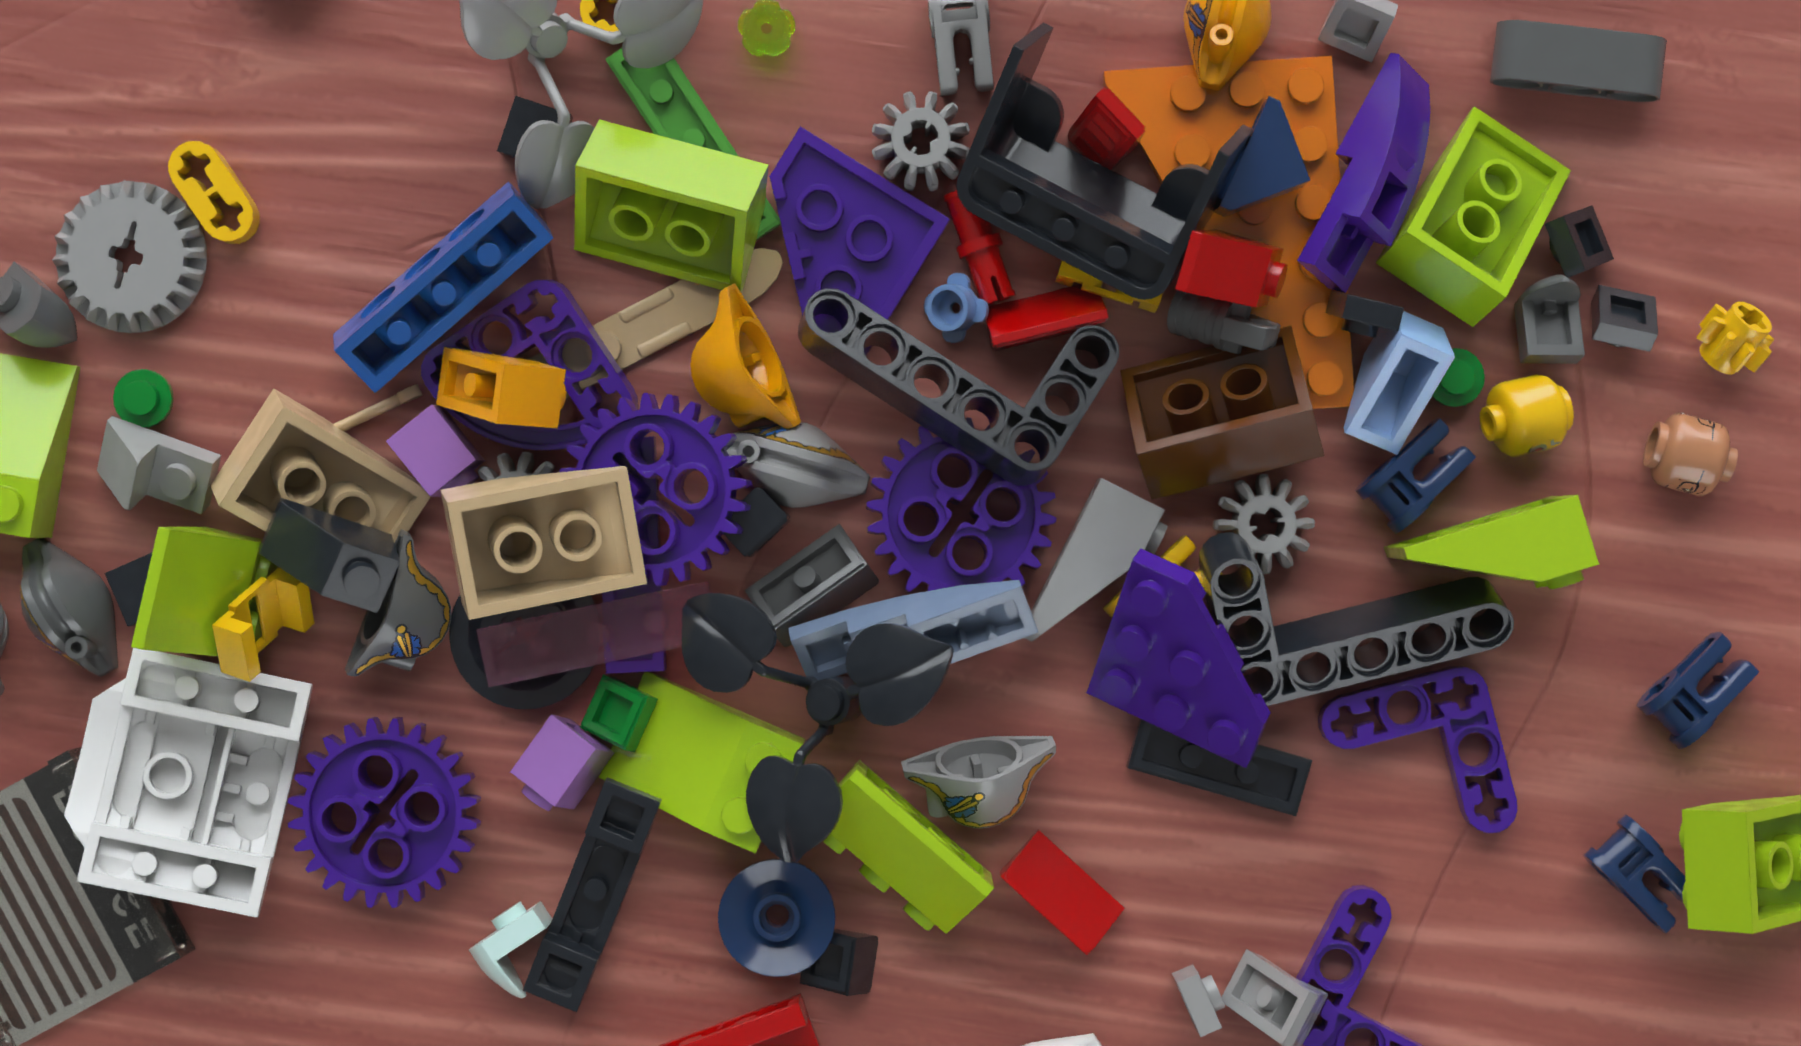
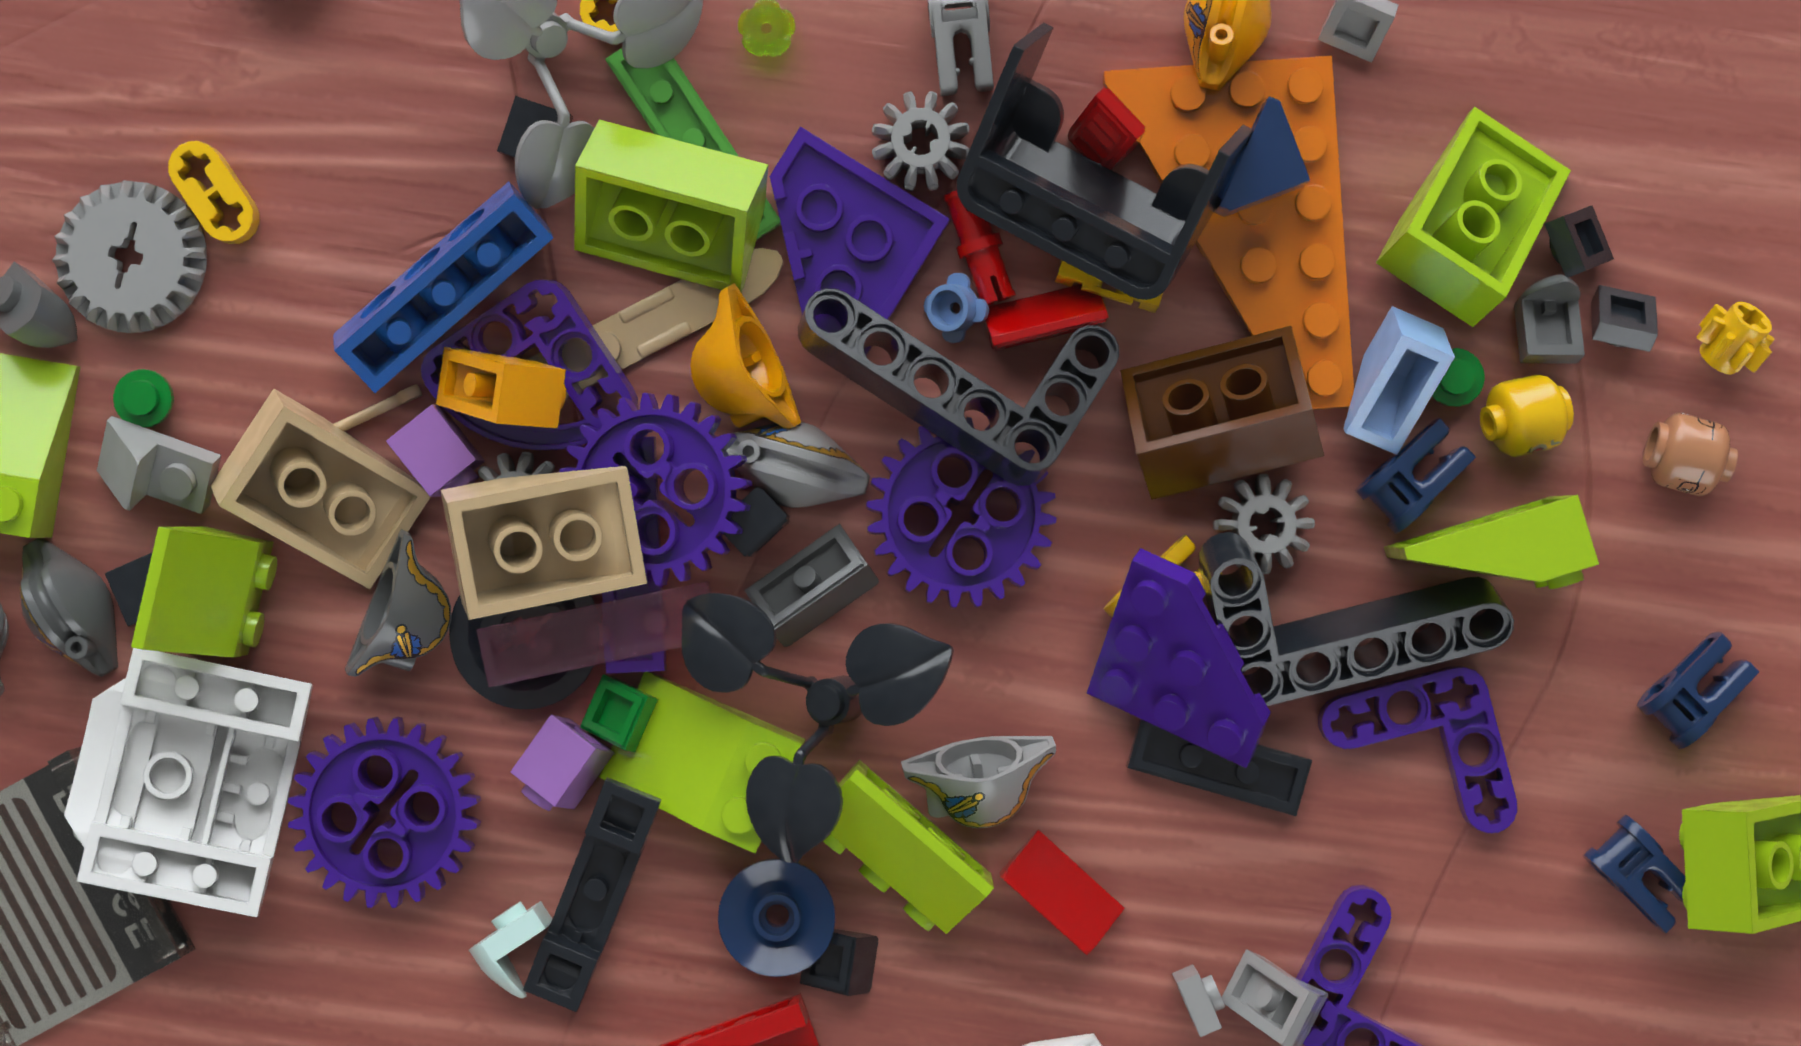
(279, 603): yellow piece -> none
(331, 554): black slope -> none
(964, 616): sand blue slope -> none
(1097, 551): light grey slope -> none
(1220, 323): dark grey hinge -> none
(1231, 268): red slope -> none
(1363, 314): black plate -> none
(1384, 166): dark purple slope -> none
(1578, 61): dark grey beam -> none

